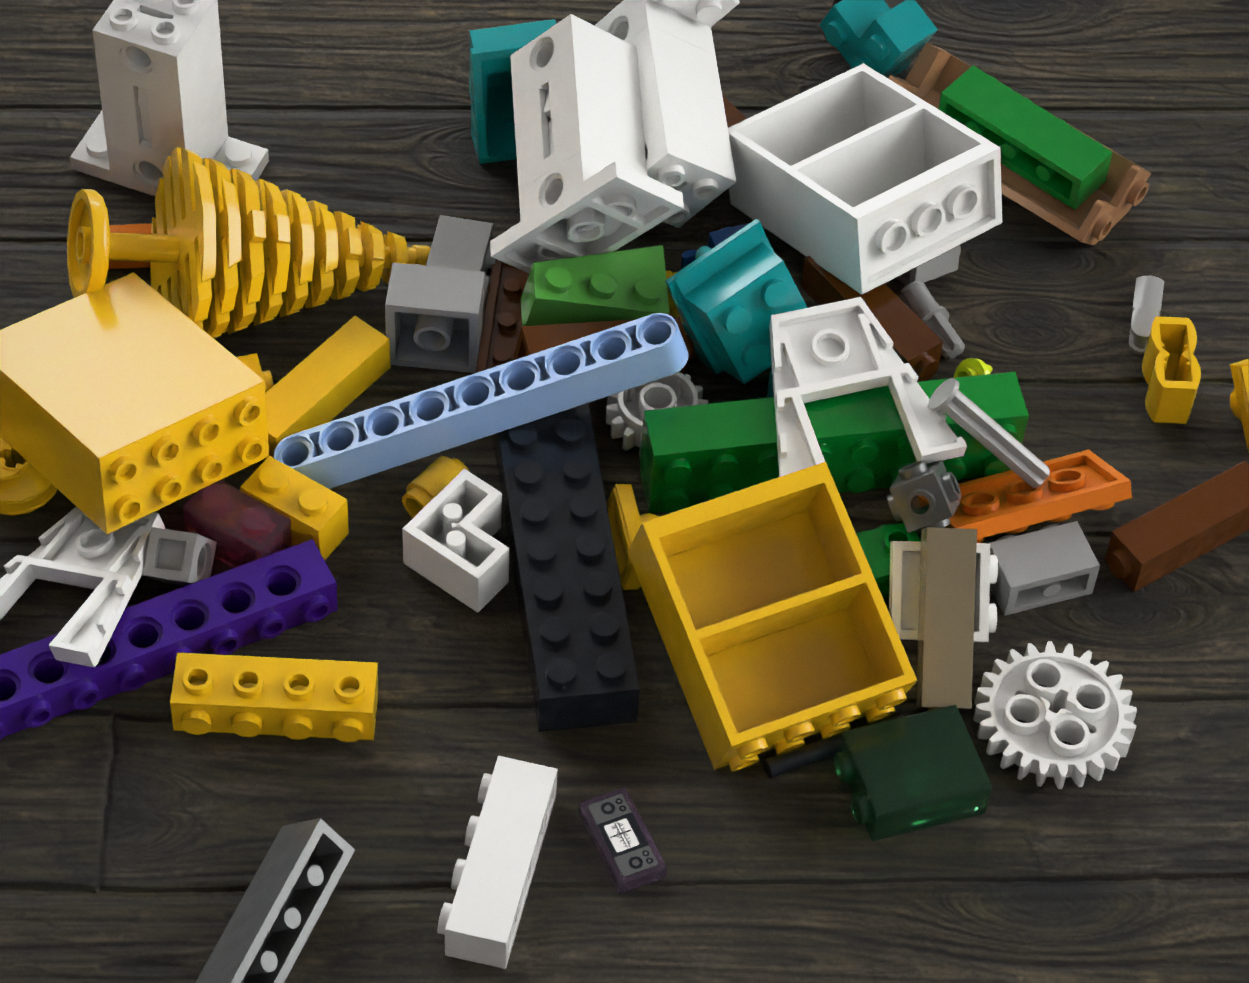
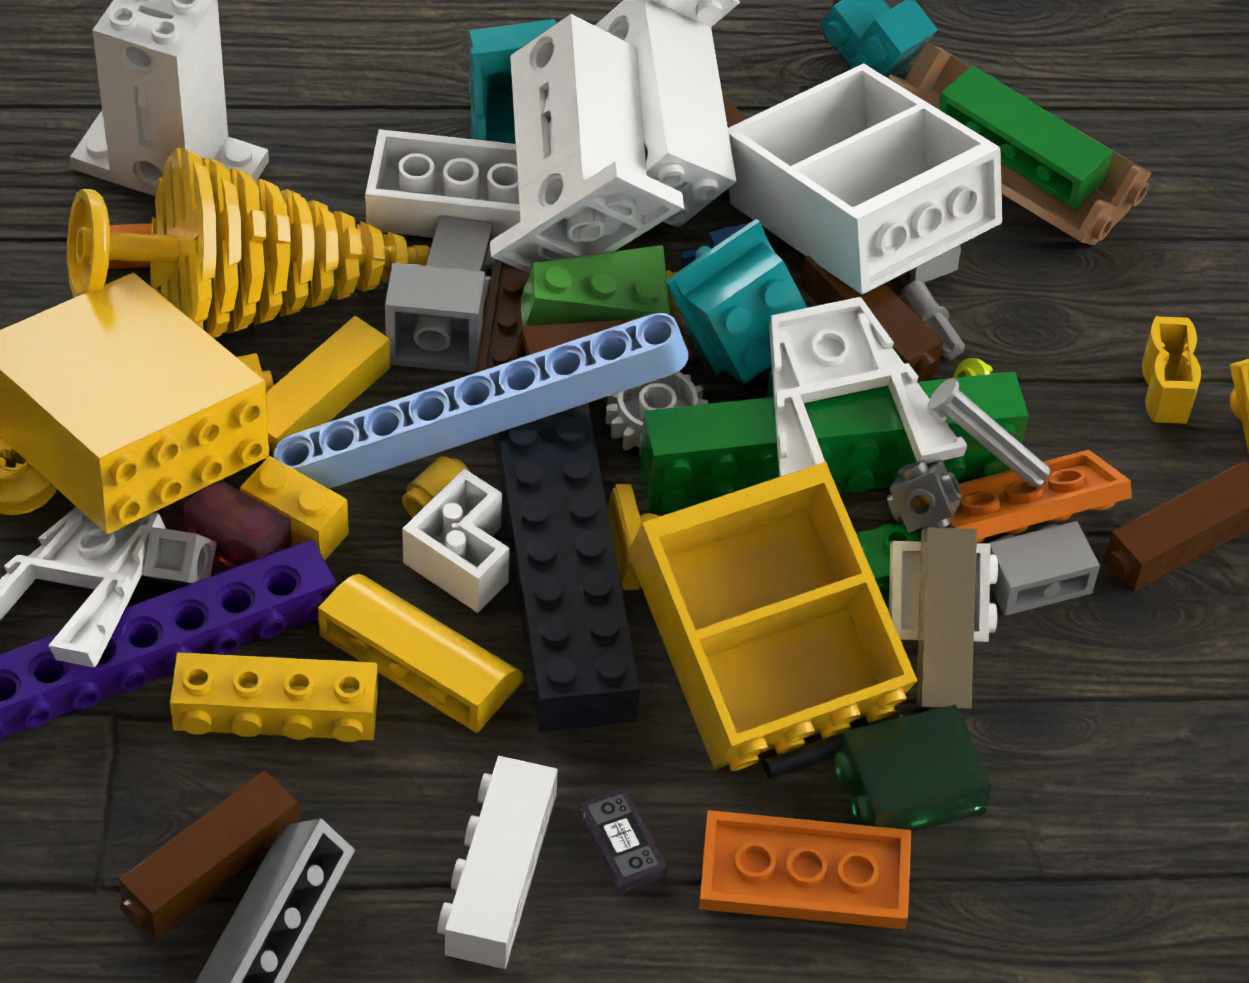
(206, 855): none -> reddish brown brick
(417, 651): none -> yellow brick
(433, 175): none -> white brick
(806, 869): none -> orange plate
(1055, 715): white gear -> none
(1145, 308): light grey bar -> none

